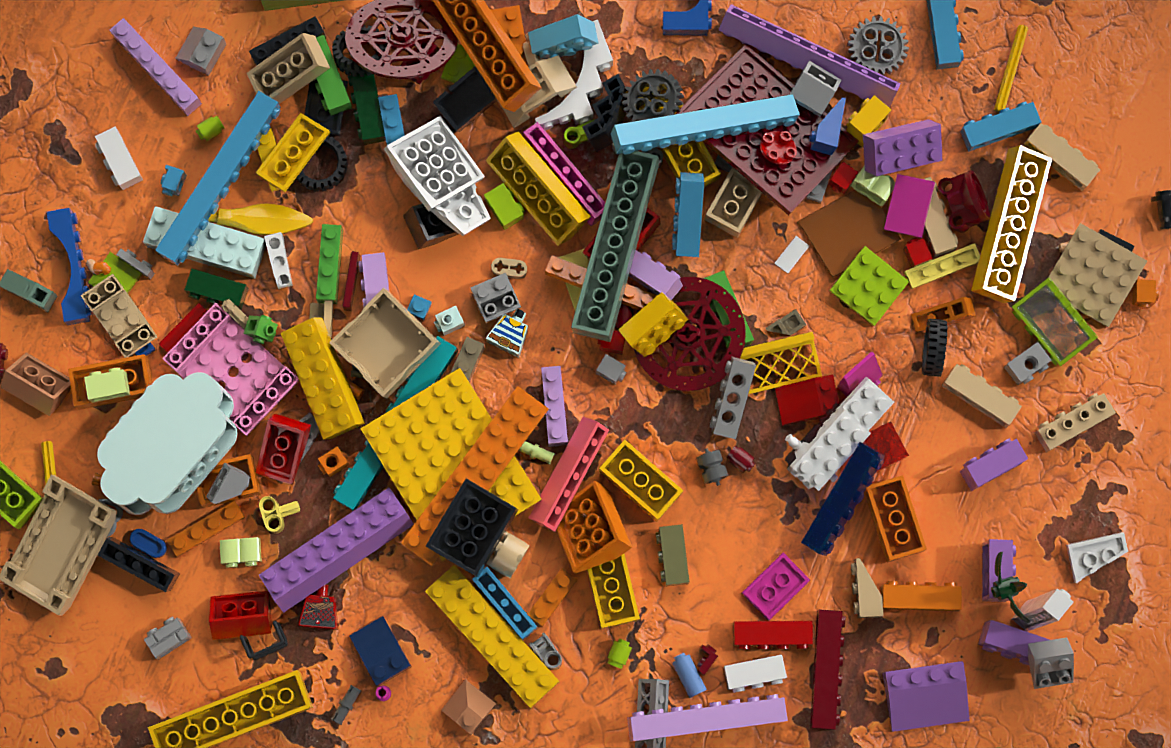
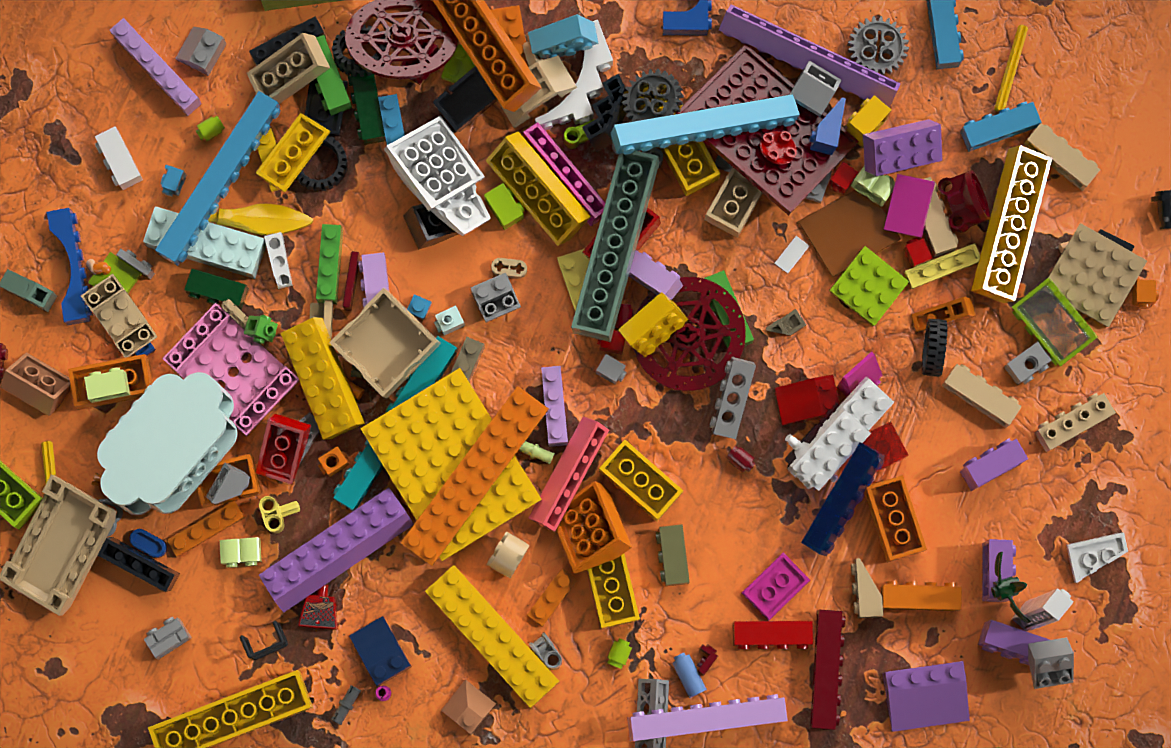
(182, 327): red tile -> none
(240, 615): red slope -> none
(472, 527): black slope -> none
(505, 603): dark azure brick -> none
(509, 333): torso -> none
(575, 275): orange plate -> none
(689, 217): dark azure brick -> none
(712, 466): dark grey wheel -> none
(755, 673): white brick -> none
(781, 345): yellow fence -> none

